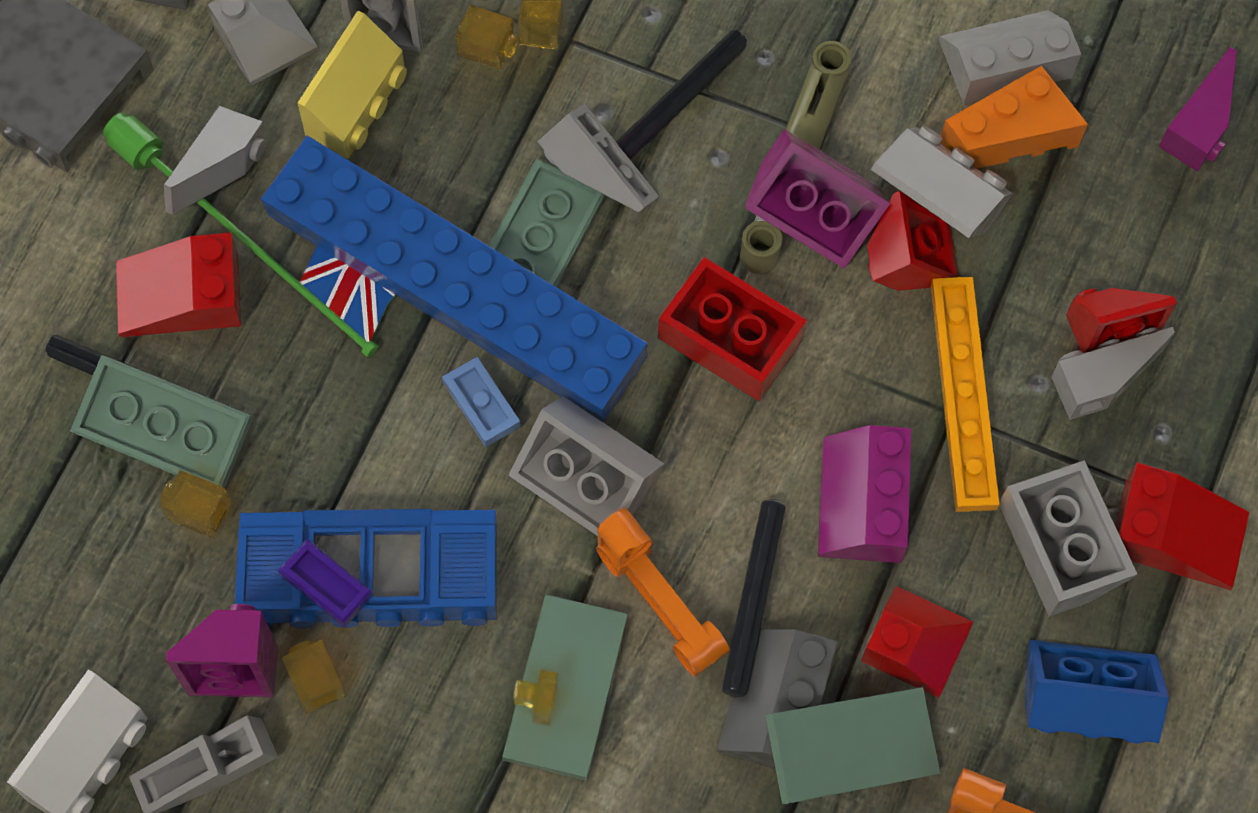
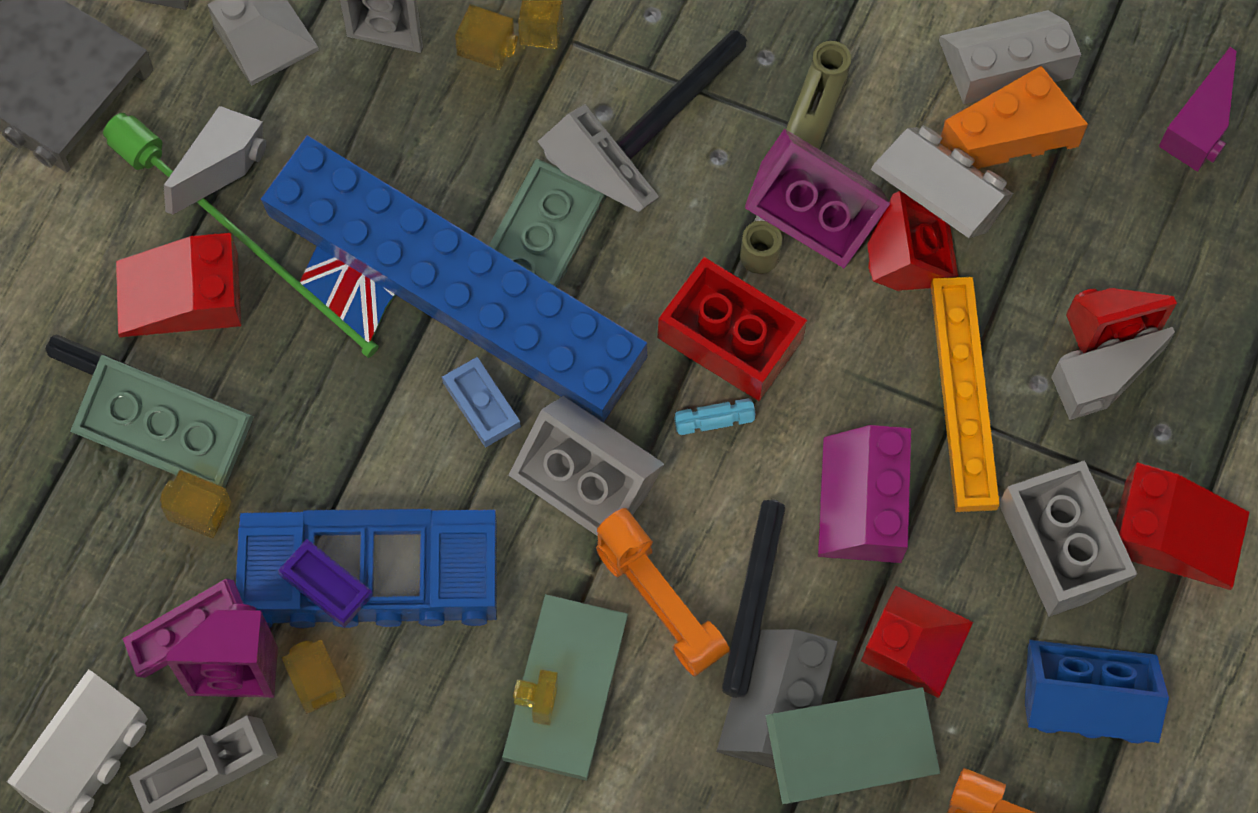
(150, 644): none -> magenta tile
(352, 87): light yellow slope -> none
(714, 416): none -> medium azure axle

